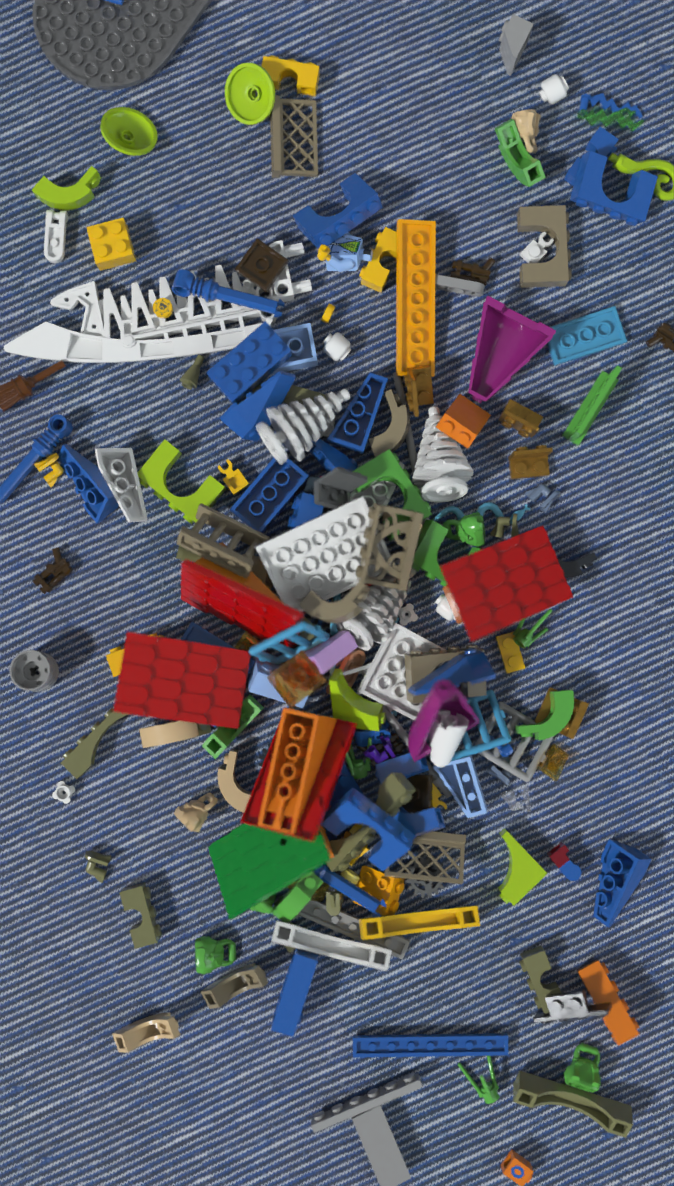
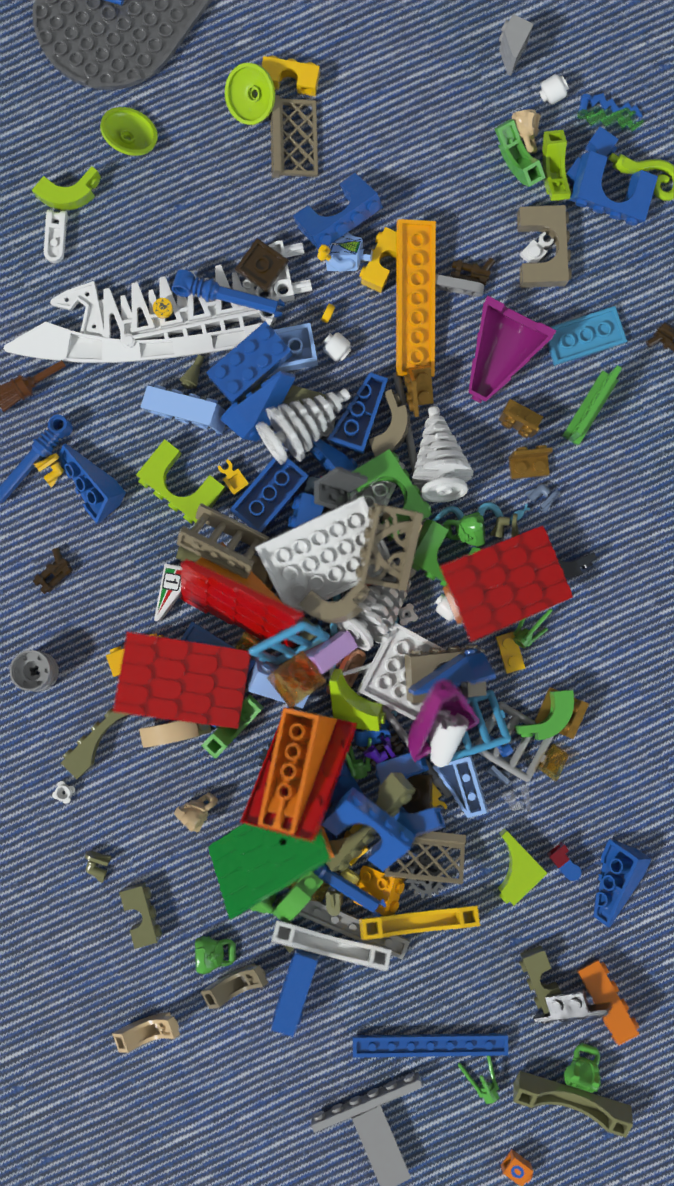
(111, 244): yellow brick -> none
(122, 478): white wedge -> none
(169, 590): none -> slope
(183, 407): none -> light blue wedge
(230, 789): tan arch -> none
(463, 421): orange brick -> none
(554, 165): none -> lime arch

